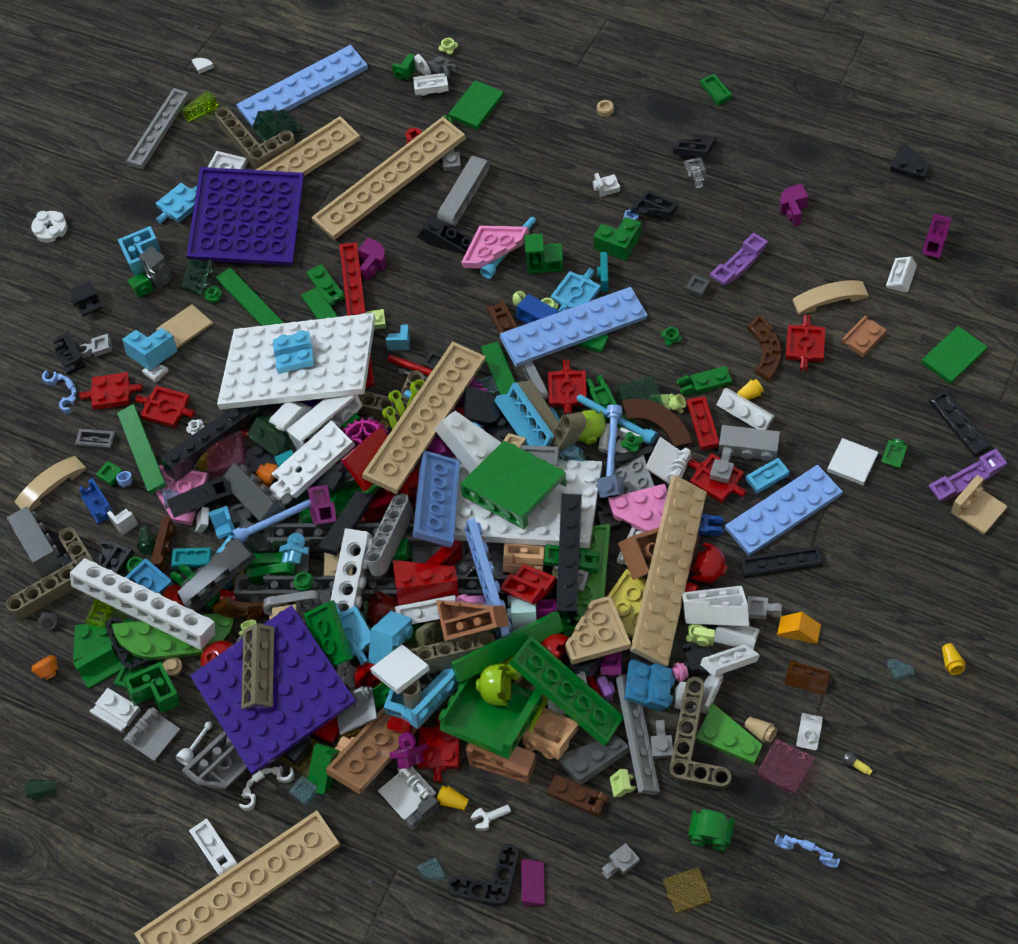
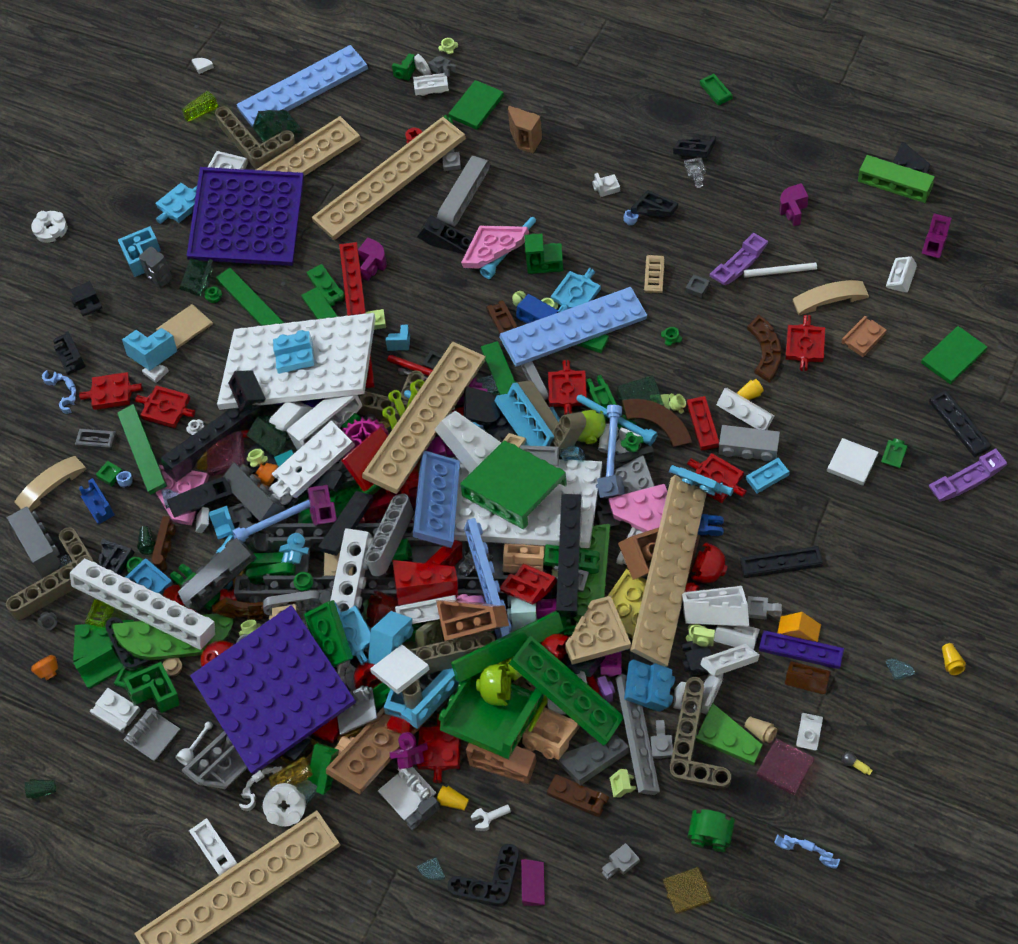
(97, 347): light grey plate -> none
(123, 521): white panel -> none
(140, 284): green bracket -> none
(158, 128): light grey plate -> none
(191, 557): teal plate -> none
(246, 390): none -> black hinge
(256, 457): none -> yellowish green plate
(259, 667): dark tan fence -> none
(280, 816): none -> white plate
(292, 774): none -> clear yellow plate
(525, 129): none -> medium nougat slope
(603, 271): teal plate -> none
(605, 108): tan tile -> none
(618, 241): green brick -> none
(654, 263): none -> tan slope
(668, 460): white hinge -> none
(679, 671): bright pink plate -> none
(705, 381): green hinge -> none
(708, 485): none -> medium azure plate
(722, 468): light grey plate -> none
(781, 269): none -> white bar
(783, 510): light blue plate -> none
(801, 649): none -> dark purple tile
(896, 178): none -> bright green brick
(977, 506): tan bracket -> none

